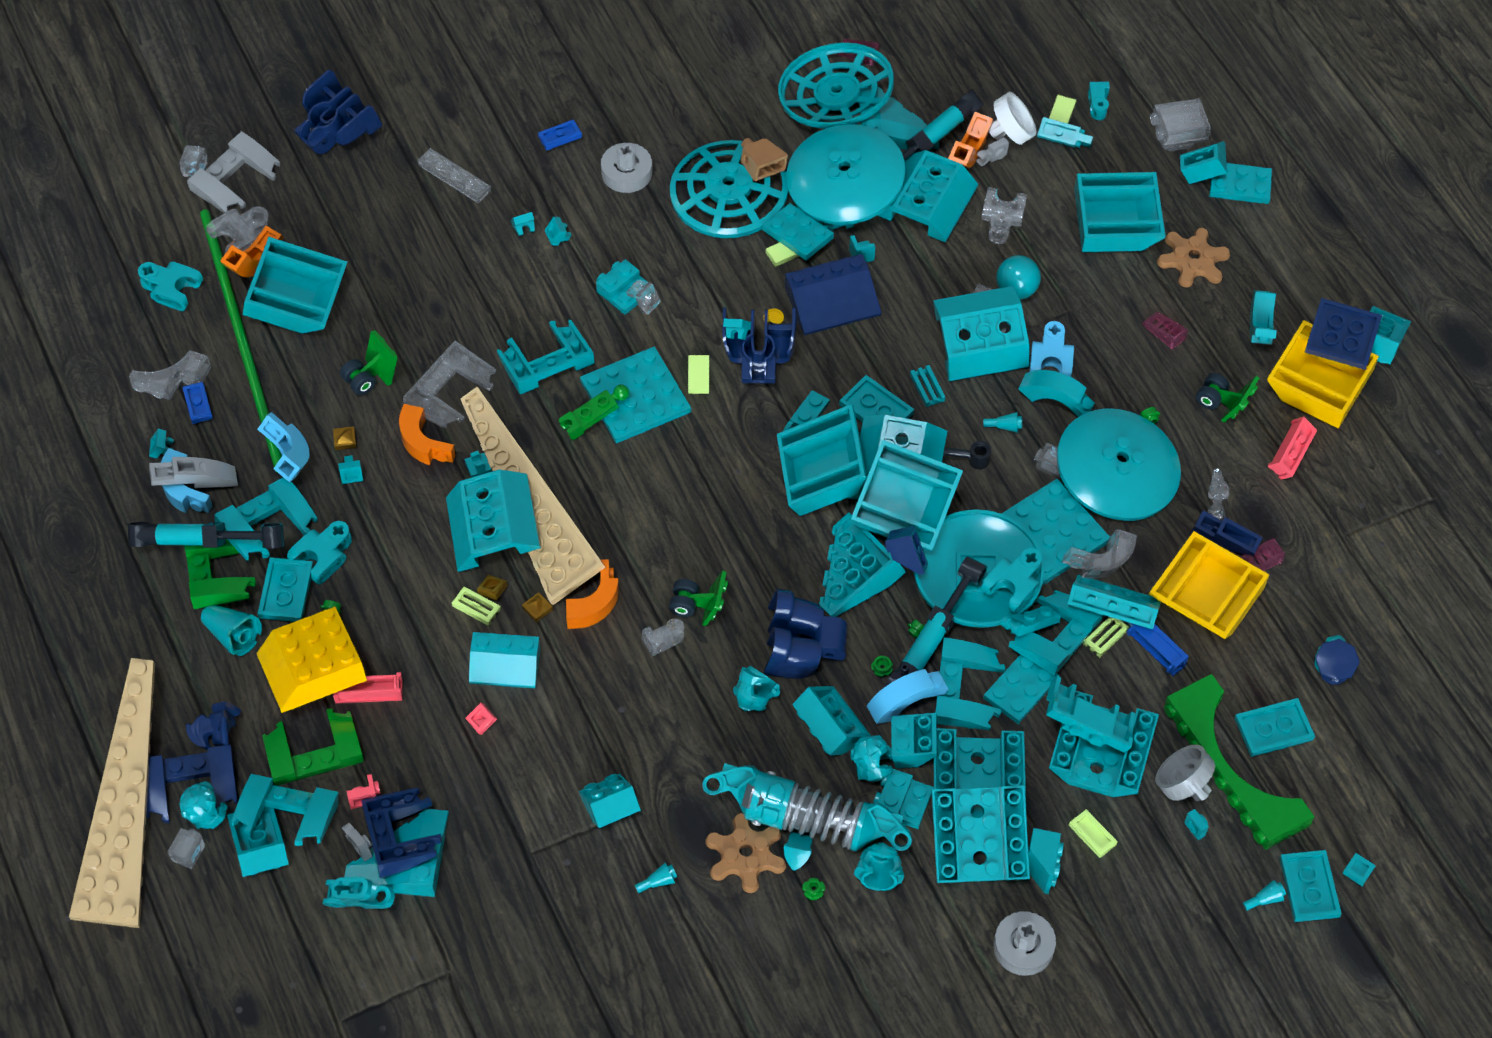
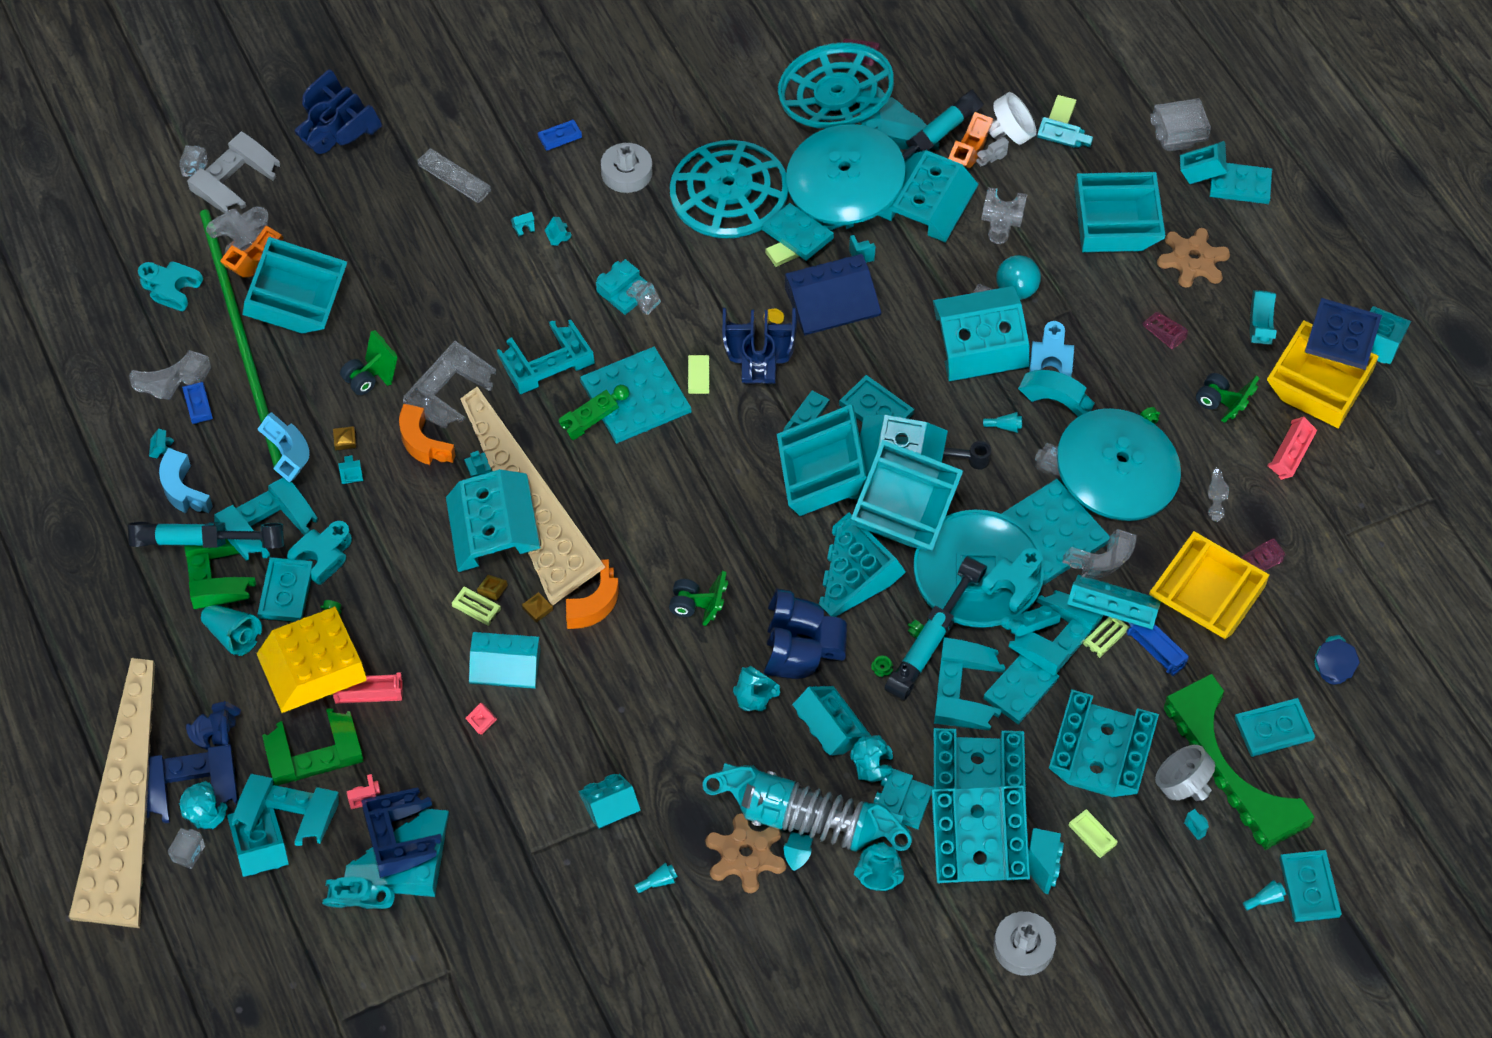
(193, 470): light grey slope -> none
(360, 843): light grey plate -> none
(663, 637): clear leg -> none
(736, 325): teal tile -> none
(762, 158): medium nougat torso -> none
(813, 894): green plate -> none
(903, 692): medium azure arch -> none
(907, 549): dark blue slope -> none
(913, 739): teal slope -> none
(921, 372): teal tile -> none
(1089, 720): teal bracket -> none
(1097, 97): teal leg -> none
(1227, 534): dark blue slope -> none
(1359, 869): teal tile -> none

